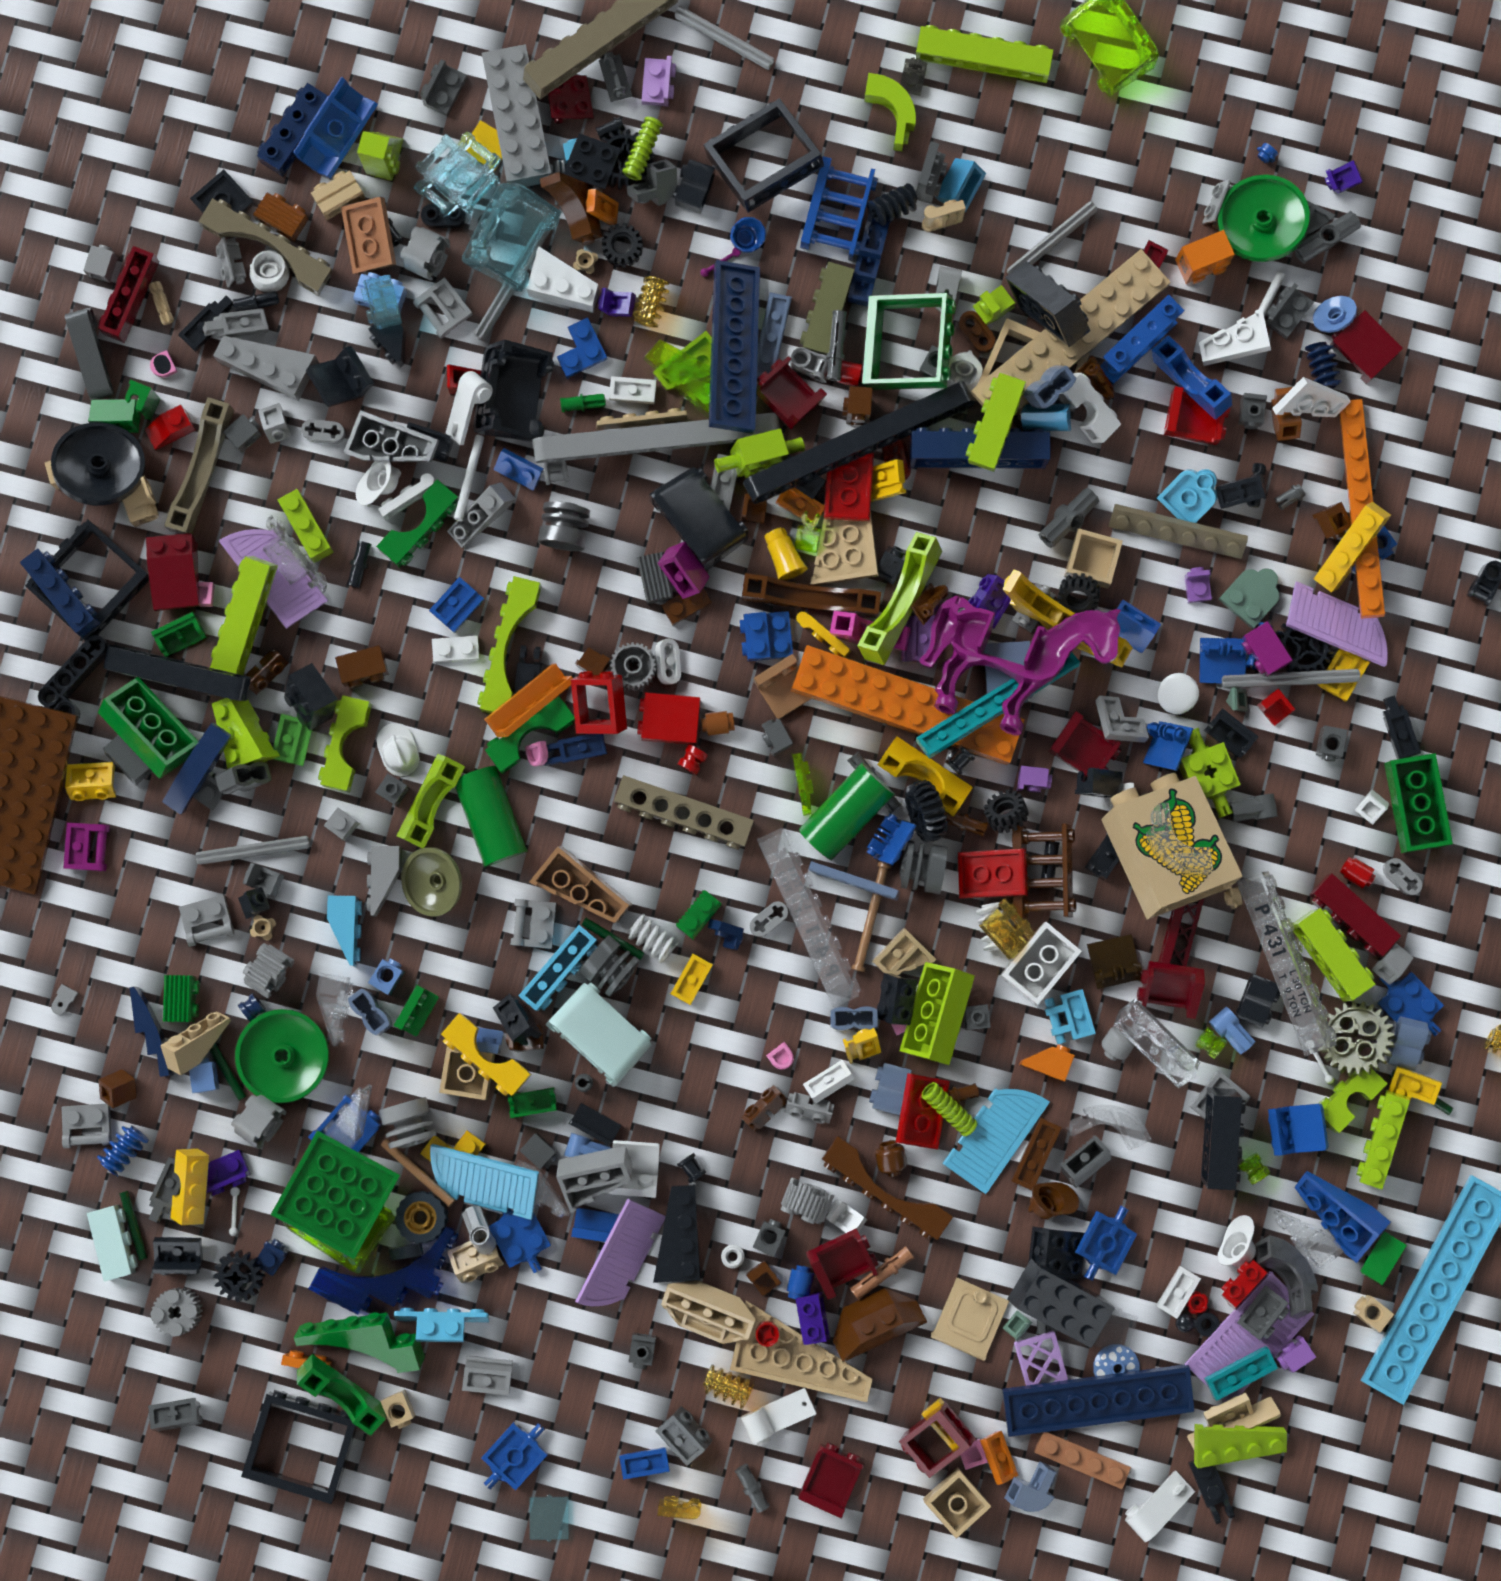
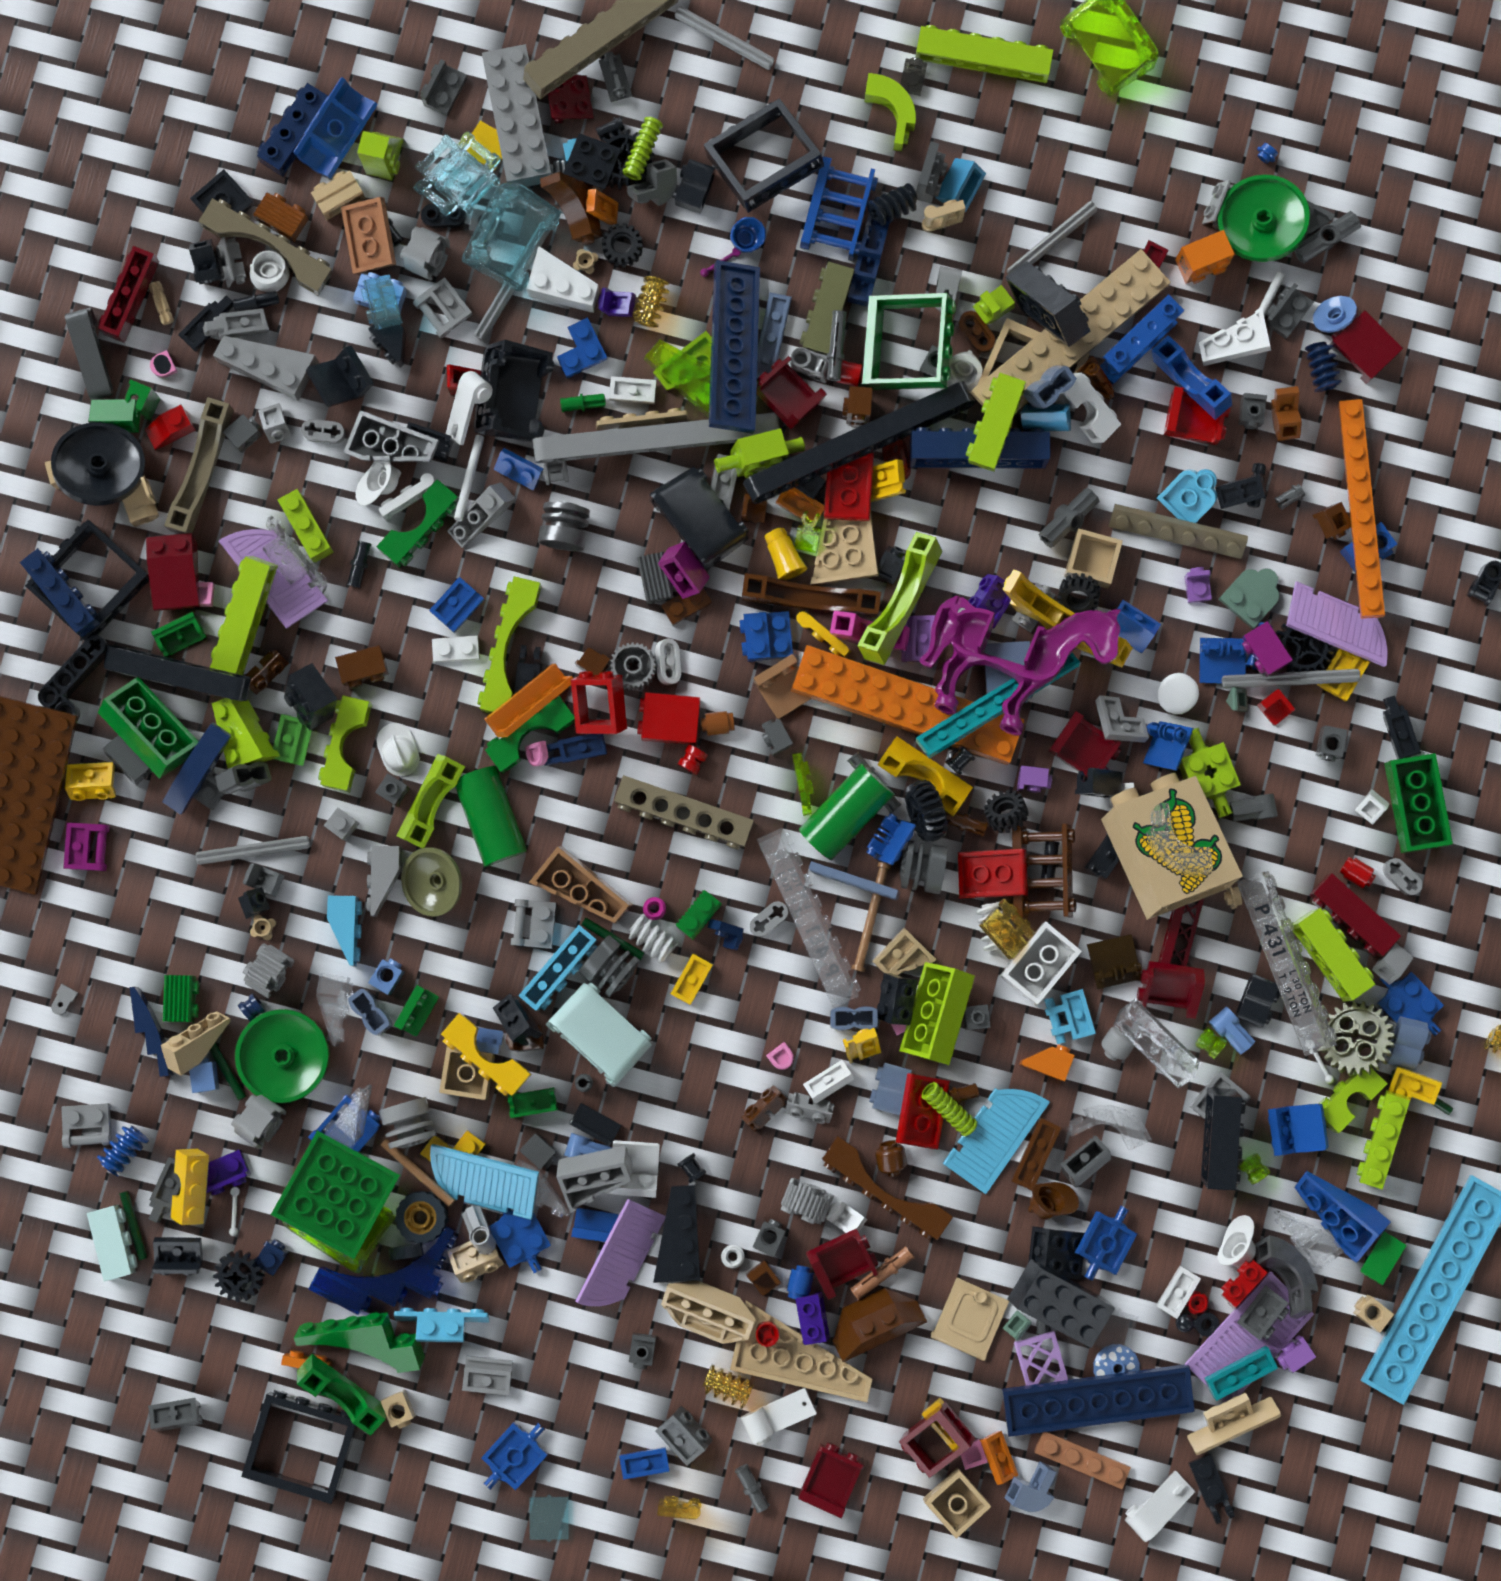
(100, 263): light grey brick -> none
(117, 1088): reddish brown panel -> none
(164, 1315): light grey brick -> none
(204, 913): light grey plate -> none
(205, 262): none -> black brick
(657, 81): lavender bracket -> none
(657, 901): none -> dark pink plate
(929, 601): reddish brown hinge -> none
(1225, 1445): lime wing -> none
(1232, 732): black hinge -> none
(1312, 398): white wing -> none
(1343, 177): dark purple bracket -> none
(1350, 547): yellow arch -> none

